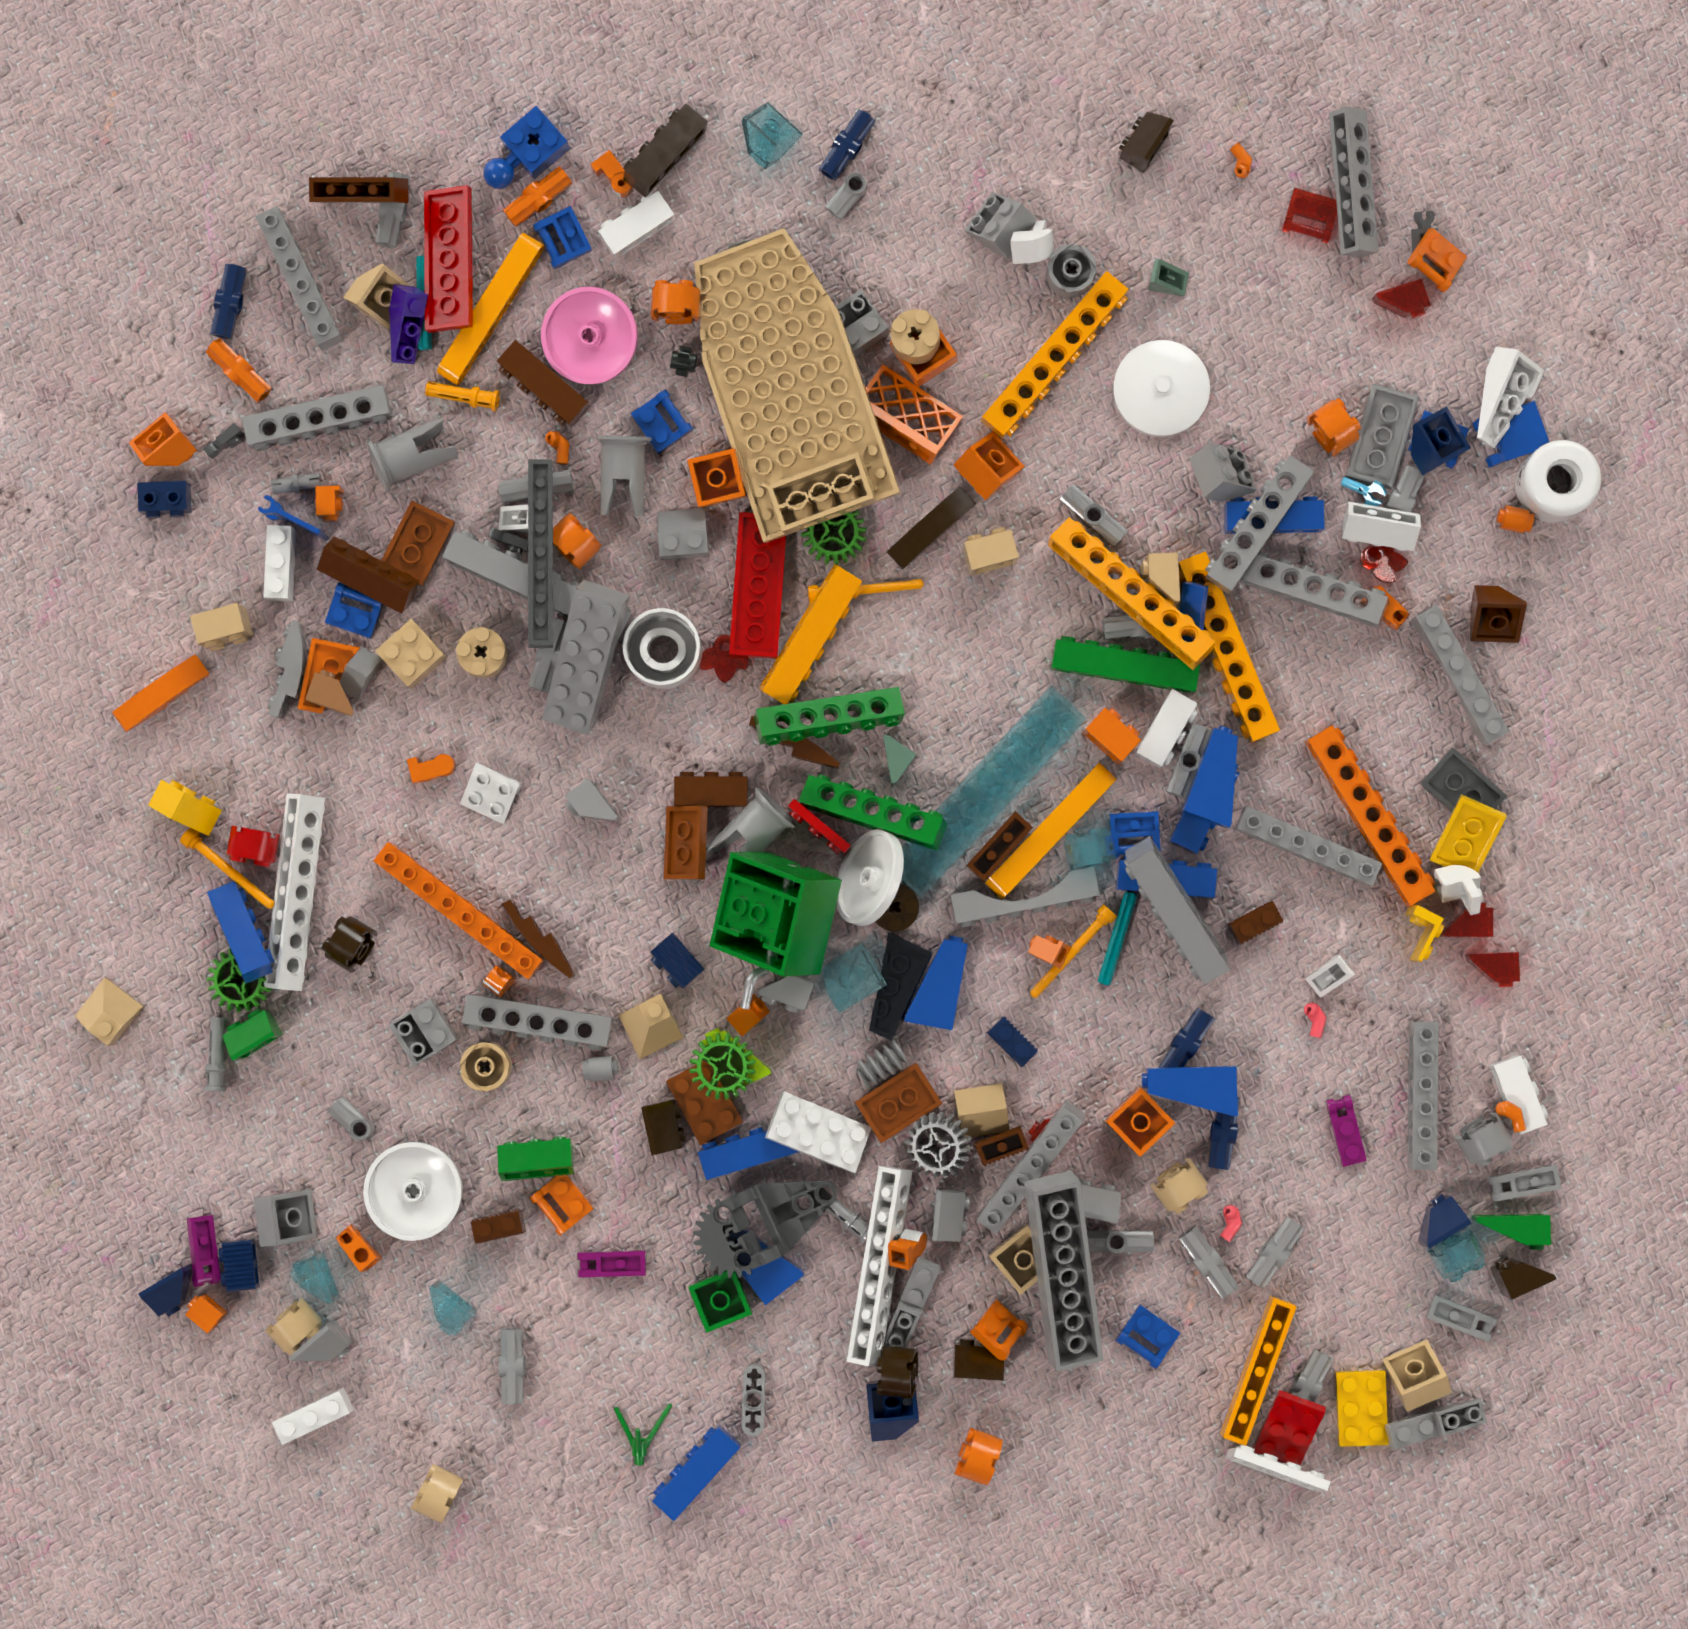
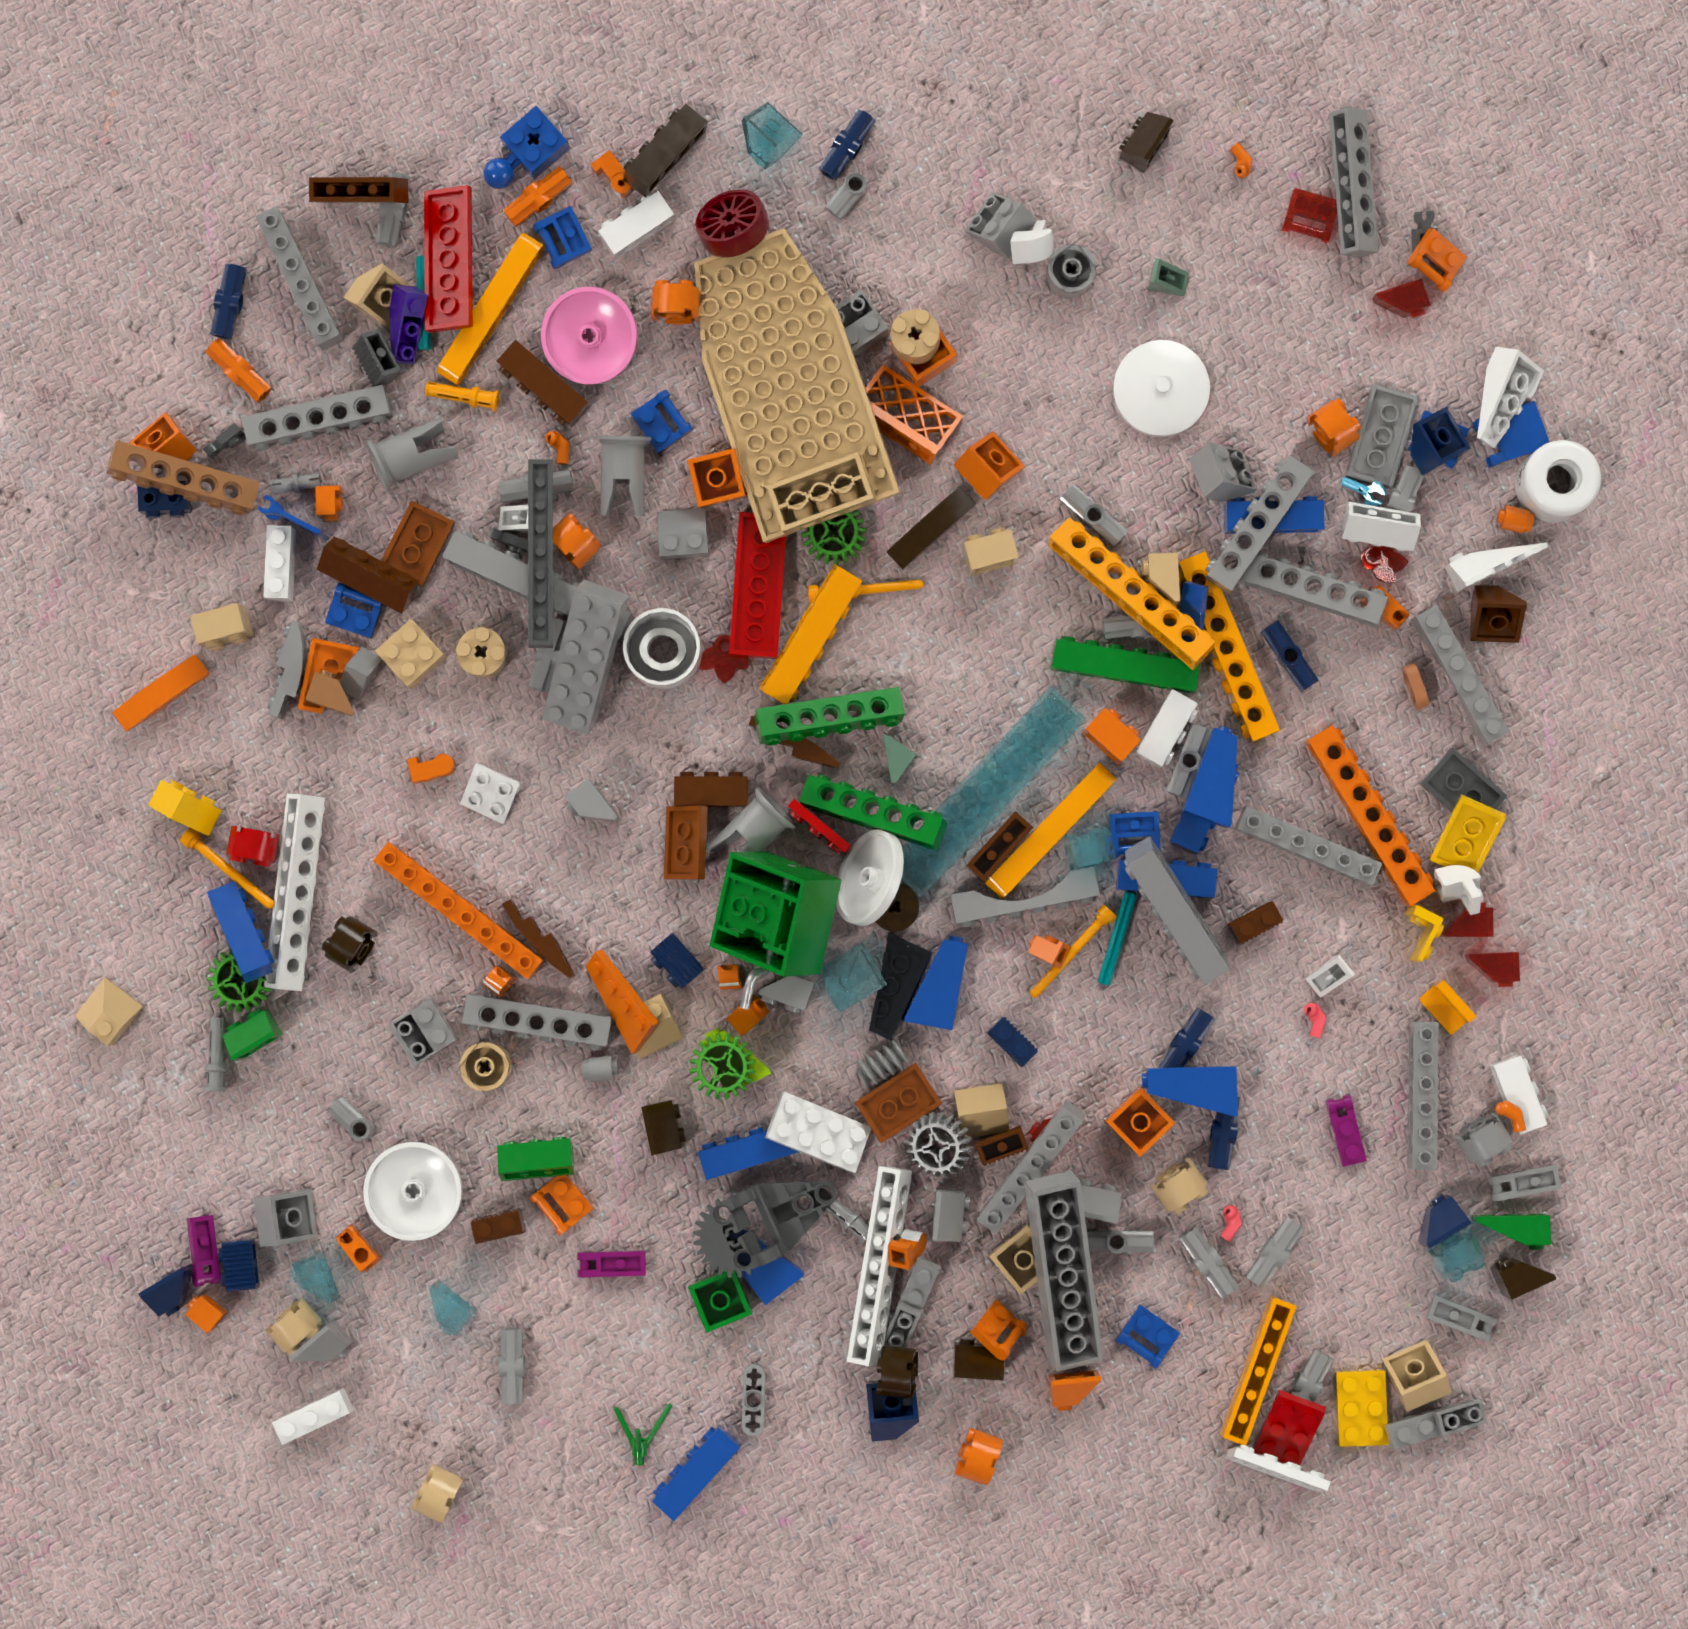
(244, 488): none -> medium nougat brick
(376, 358): none -> dark grey brick
(623, 1003): none -> orange wing
(683, 361): pearl dark grey gear -> none
(703, 1113): dark orange plate -> none
(729, 976): none -> orange leg
(732, 223): none -> dark red piece
(1072, 1388): none -> orange slope
(1105, 287): light orange brick -> none
(1280, 642): none -> dark blue piece
(1415, 686): none -> nougat beam
(1446, 1007): none -> light orange panel
(1477, 566): none -> white wedge

